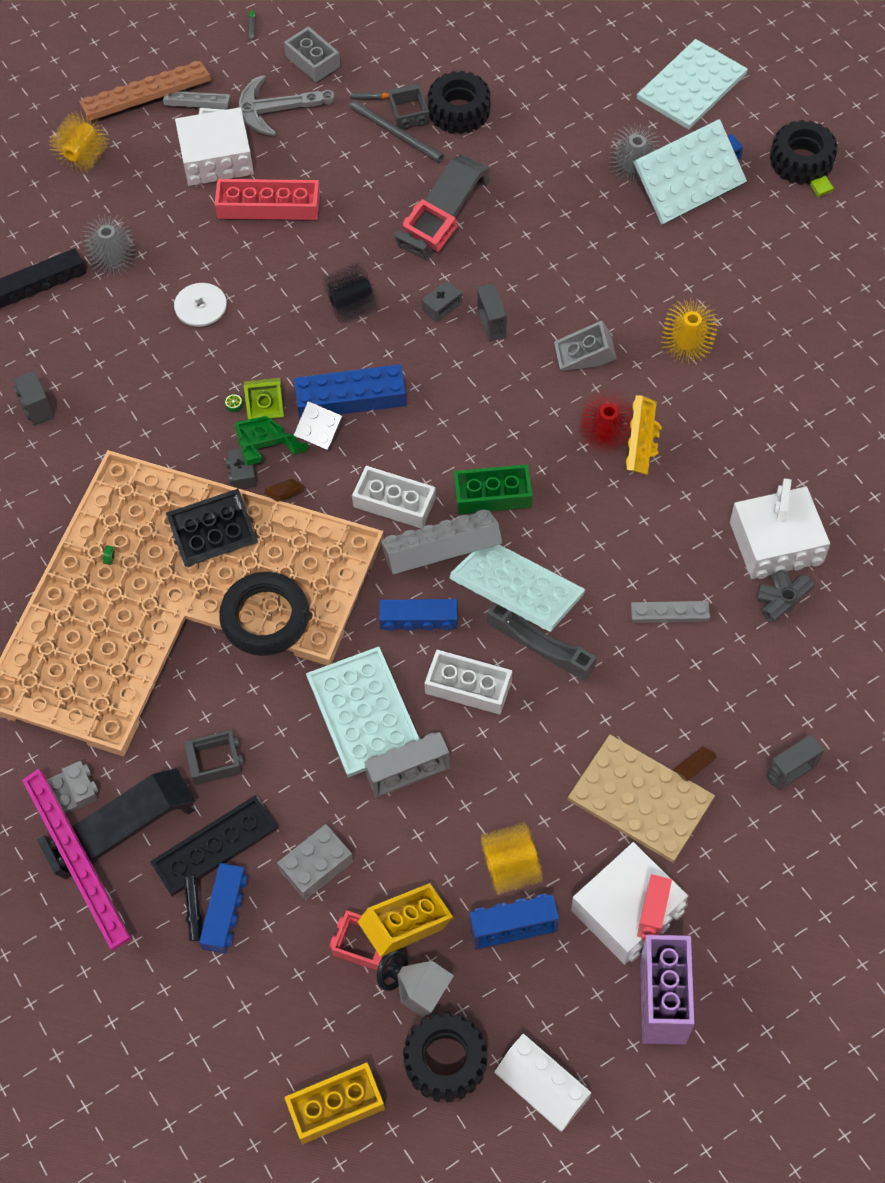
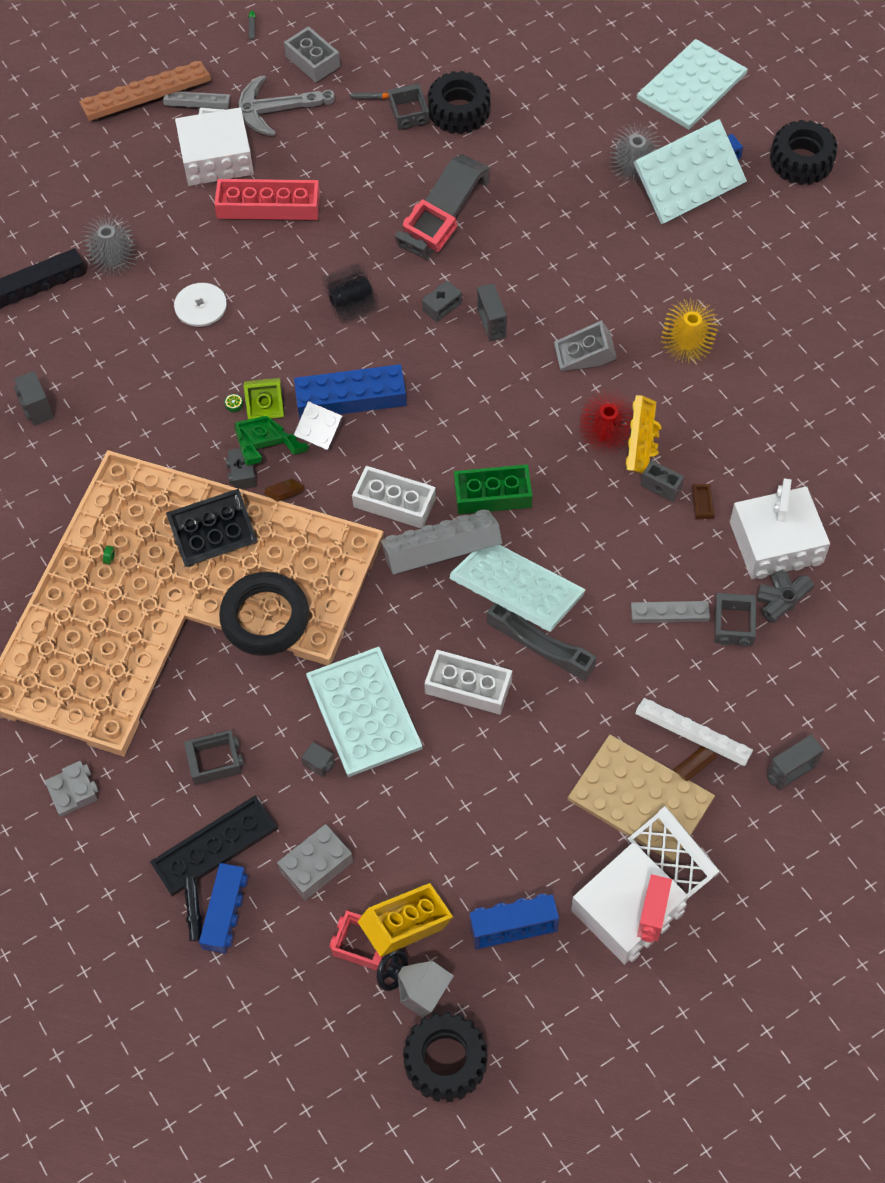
(76, 860): dark pink plate -> none
(79, 142): yellow piece -> none
(124, 817): black panel -> none
(318, 759): none -> dark grey brick
(334, 1103): yellow brick -> none
(407, 764): light grey brick -> none
(418, 614): blue brick -> none
(429, 151): dark grey piece -> none
(517, 857): yellow piece -> none
(542, 1082): white slope -> none
(662, 481): none -> dark grey brick
(666, 989): lavender brick -> none
(688, 844): none -> white fence
(693, 731): none -> white plate
(703, 501): none -> reddish brown tile
(735, 602): none -> dark grey window
(821, 186): lime tile -> none

